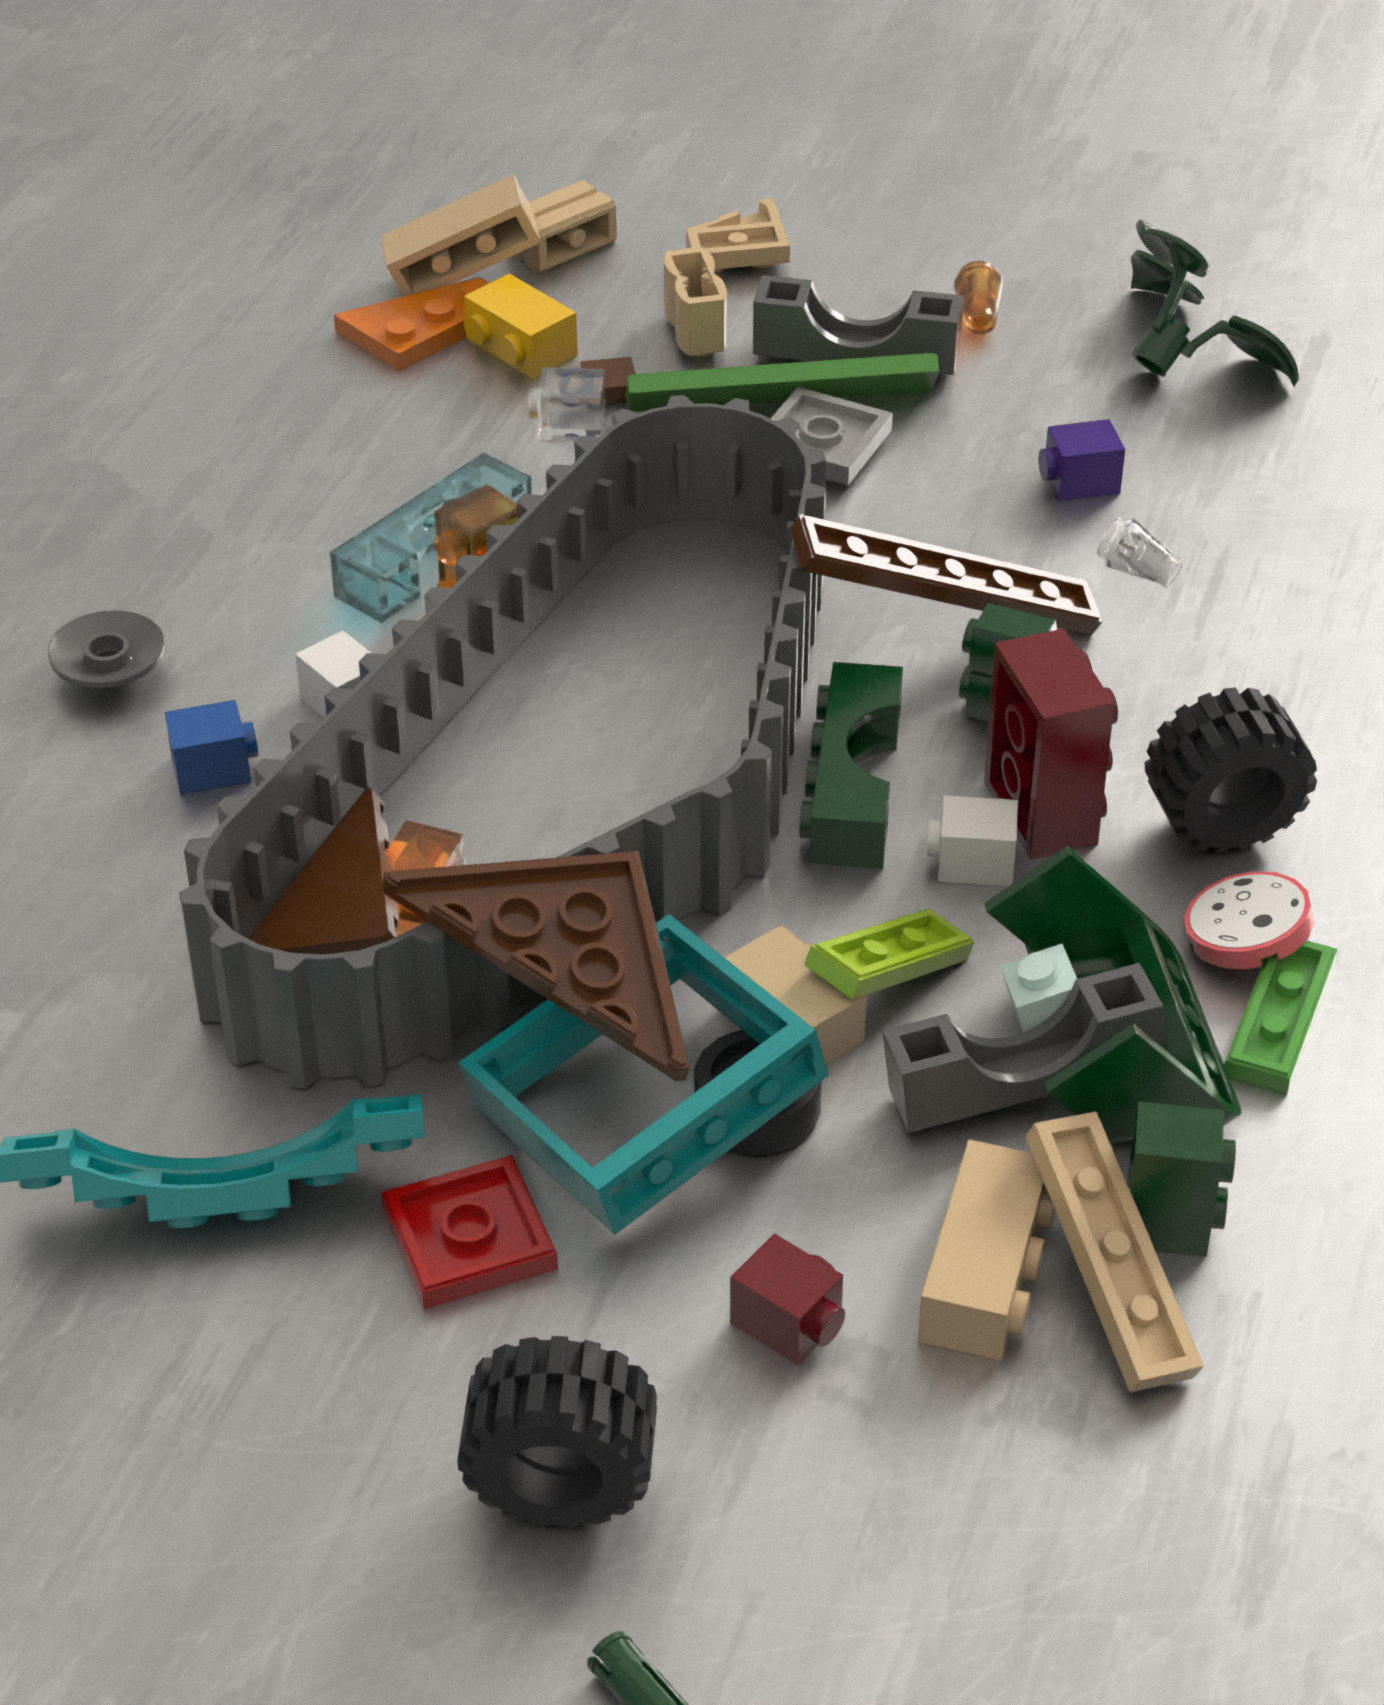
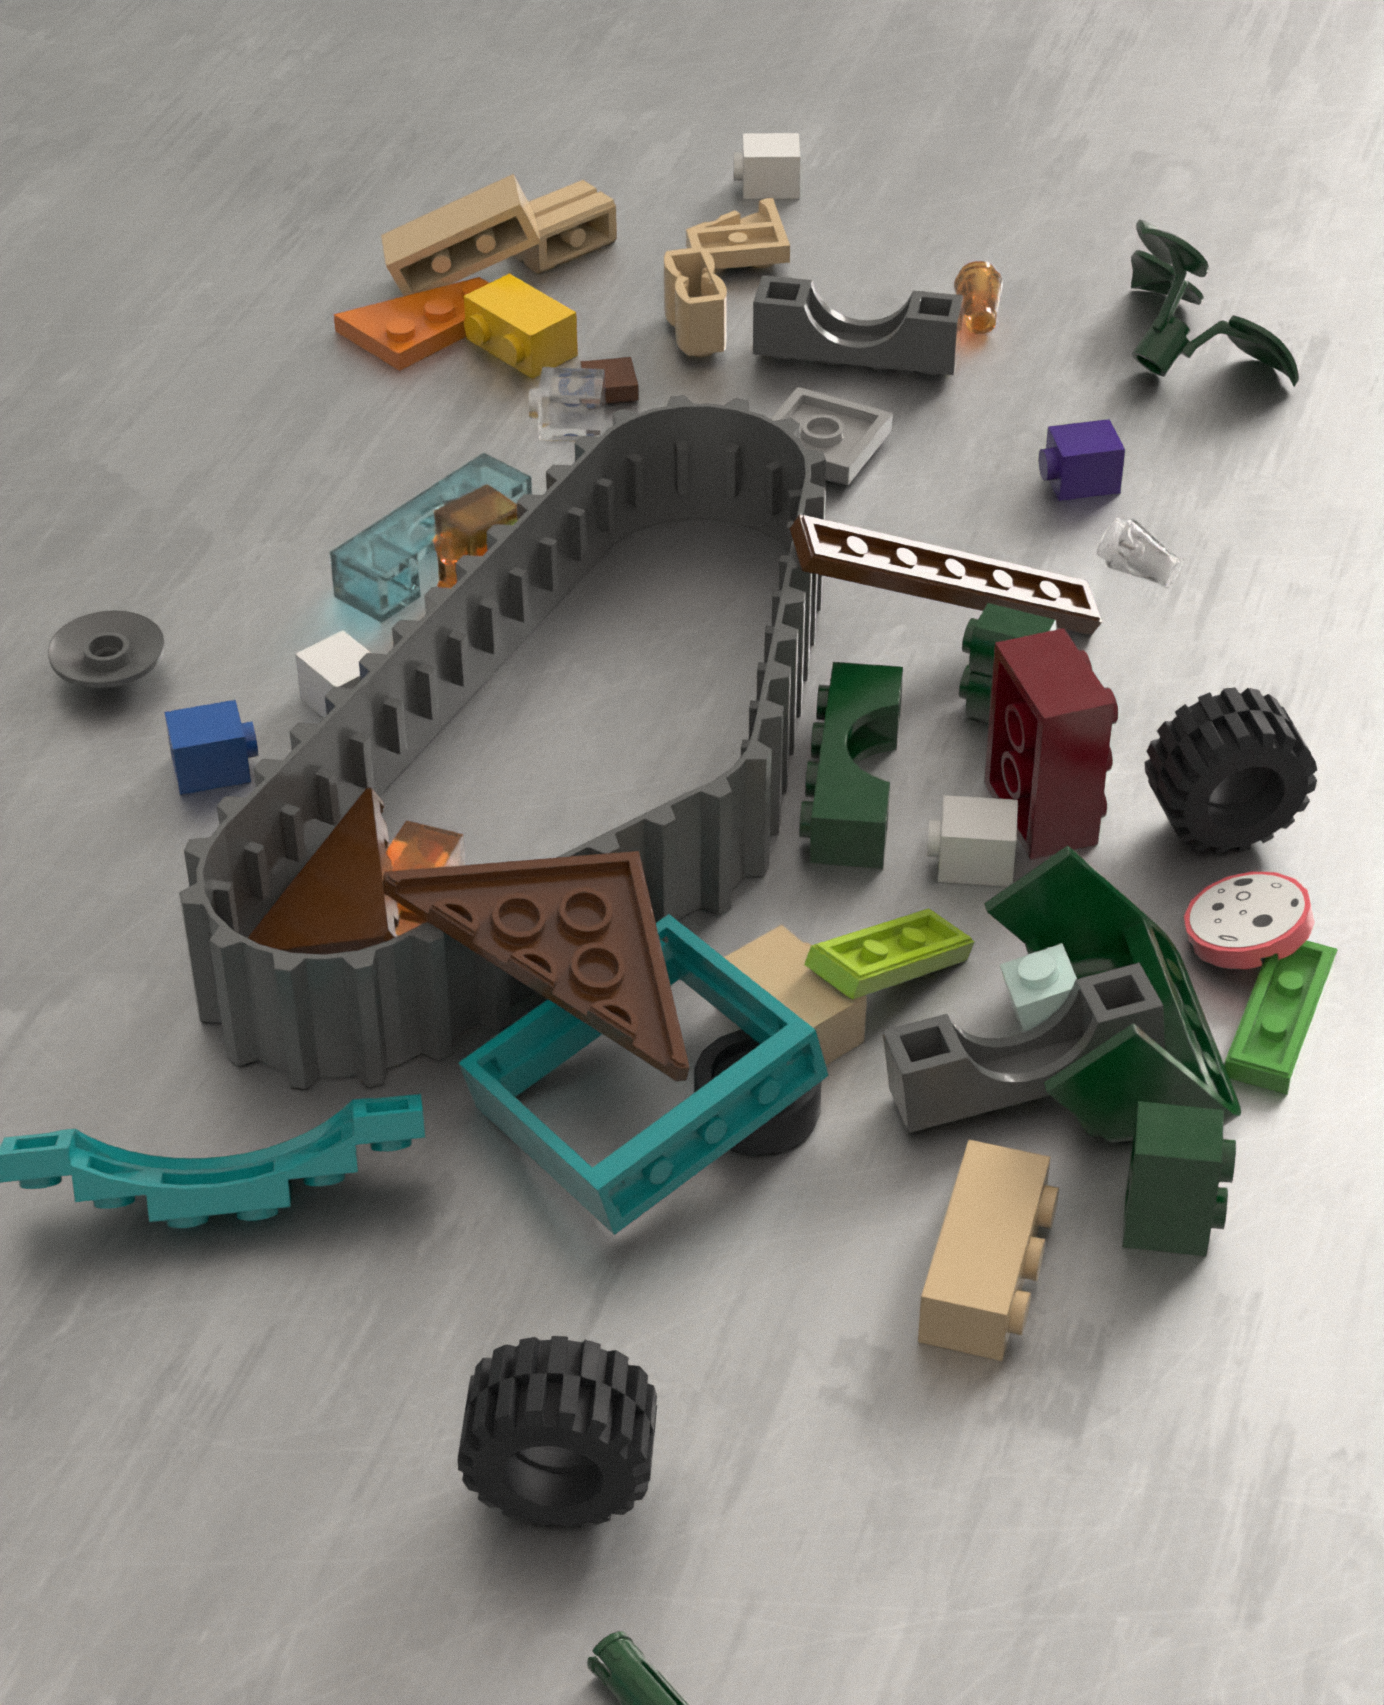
(469, 1231): red tile -> none
(769, 166): none -> white brick
(779, 381): bright green tile -> none
(787, 1299): dark red brick -> none
(1114, 1252): tan plate -> none

